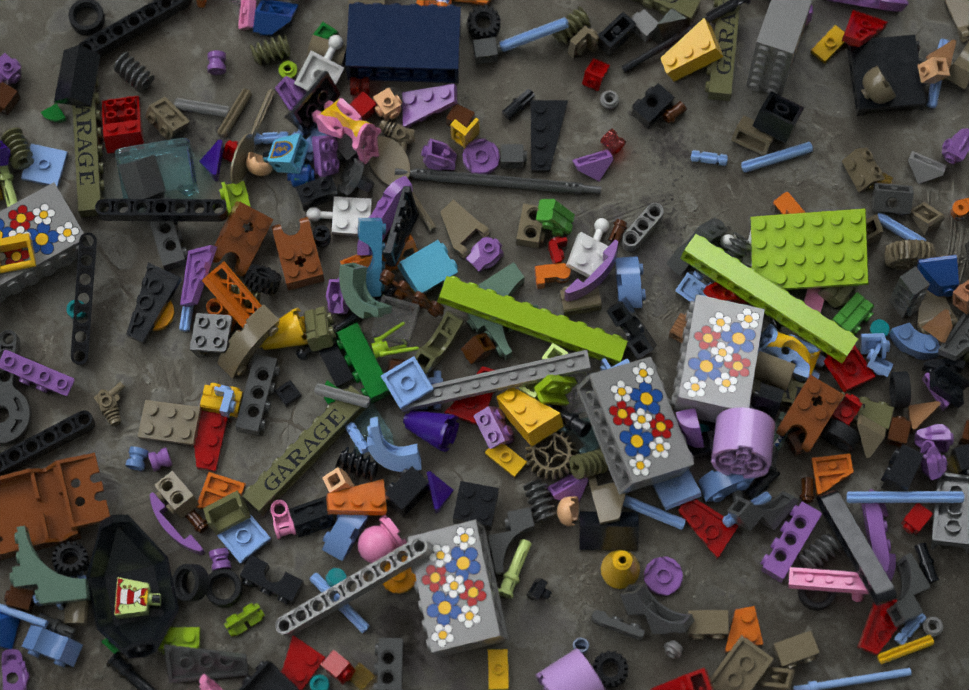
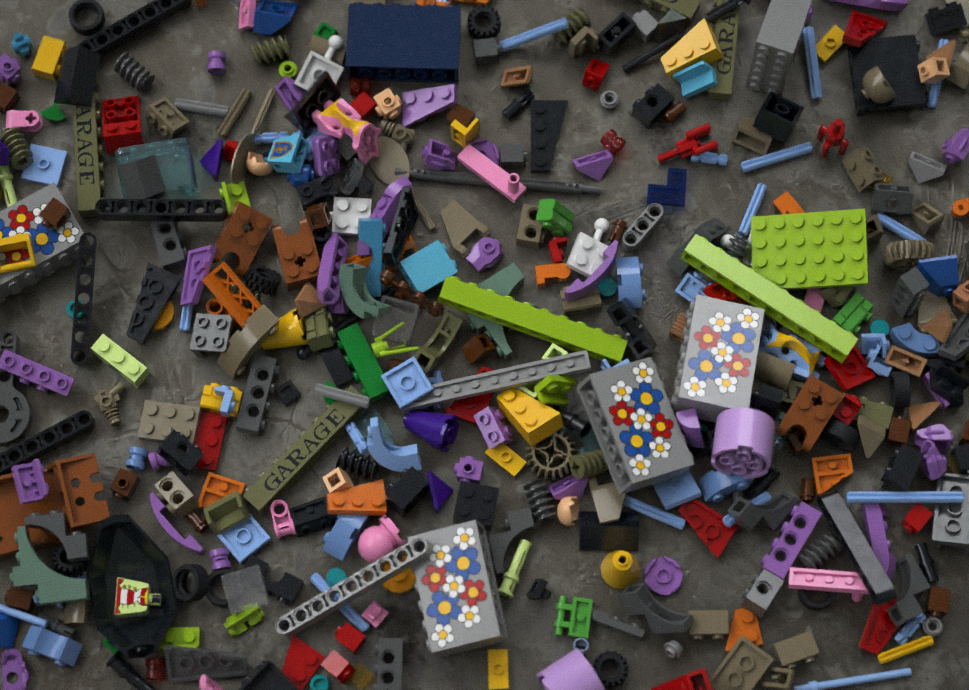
(21, 44): none -> dark azure gear
(22, 120): none -> bright pink piece
(30, 482): none -> medium lavender bracket
(49, 58): none -> yellow brick
(54, 214): none -> reddish brown brick
(56, 522): none -> dark grey arch
(121, 360): none -> yellowish green arch
(124, 484): none -> reddish brown brick
(155, 669): none -> clear red wheel
(169, 452): none -> black brick
(245, 589): none -> clear plate
(307, 300): none -> medium nougat slope
(318, 216): none -> reddish brown brick
(333, 256): none -> medium lavender brick
(349, 638): none -> red brick
(375, 614): none -> bright pink tile
(469, 463): none -> medium lavender brick
(491, 173): none -> bright pink piece
(517, 76): none -> medium nougat slope
(580, 617): none -> bright green plate
(607, 288): none -> teal tile
(671, 194): none -> clear blue plate
(691, 145): none -> red plant
(696, 78): none -> medium azure panel
(752, 208): none -> light blue axle
(769, 585): none -> brick
(812, 63): none -> light blue axle
(833, 137): none -> red plant
(905, 361): none -> medium nougat slope
(937, 601): none -> reddish brown brick
(946, 18): none -> black bracket

